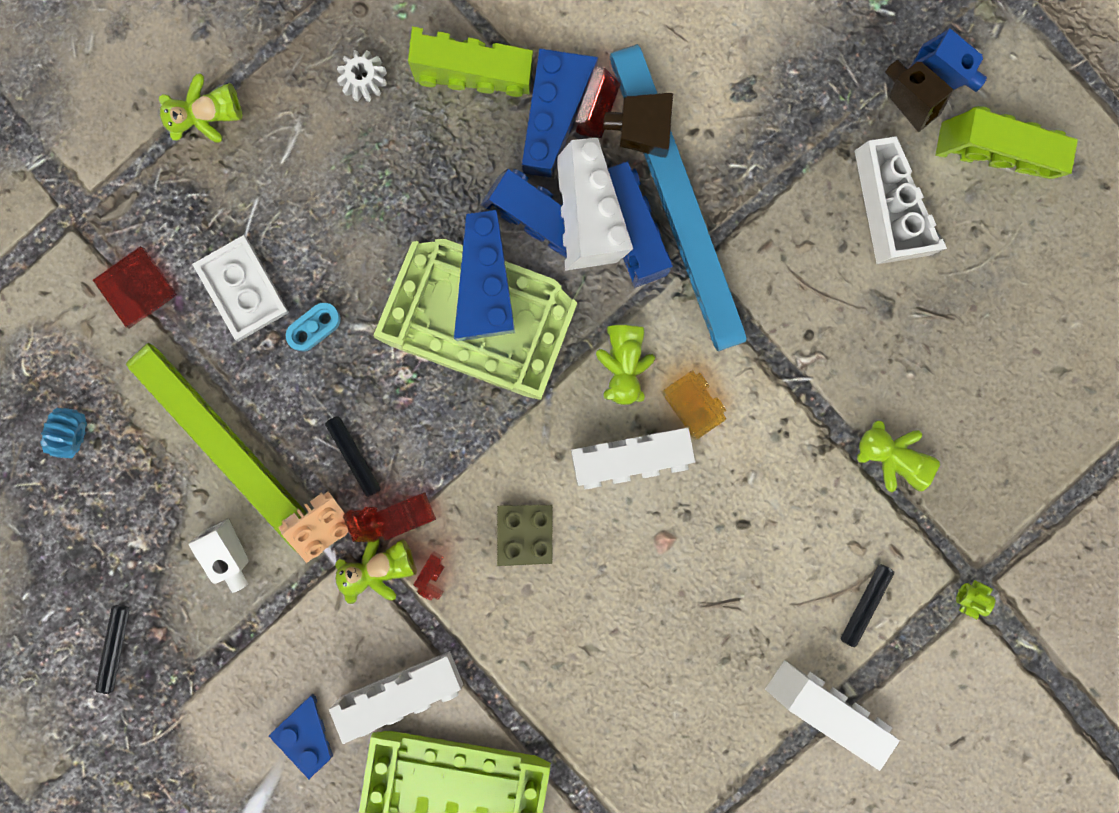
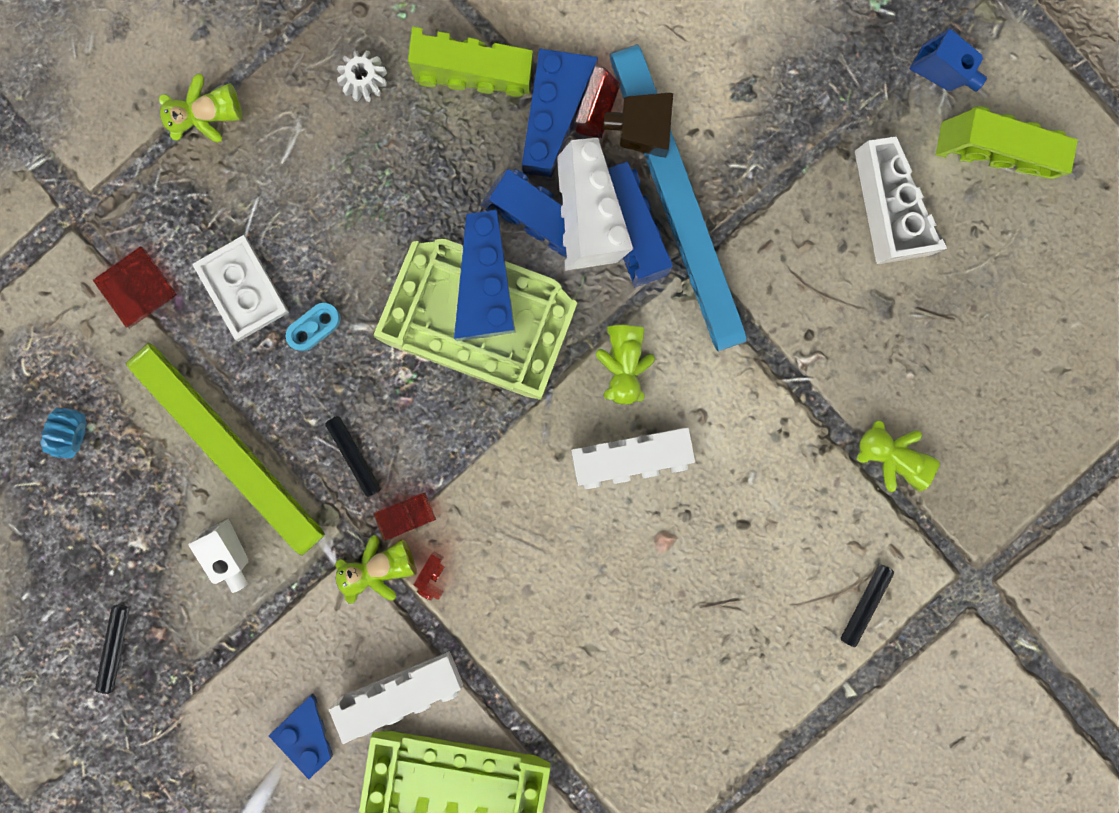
(317, 528): light nougat hinge -> none
(363, 525): clear red tile -> none
(524, 535): olive hinge -> none
(694, 404): clear yellow brick -> none
(832, 715): white wedge -> none
(918, 93): dark brown torso -> none
(975, 599): lime gear -> none

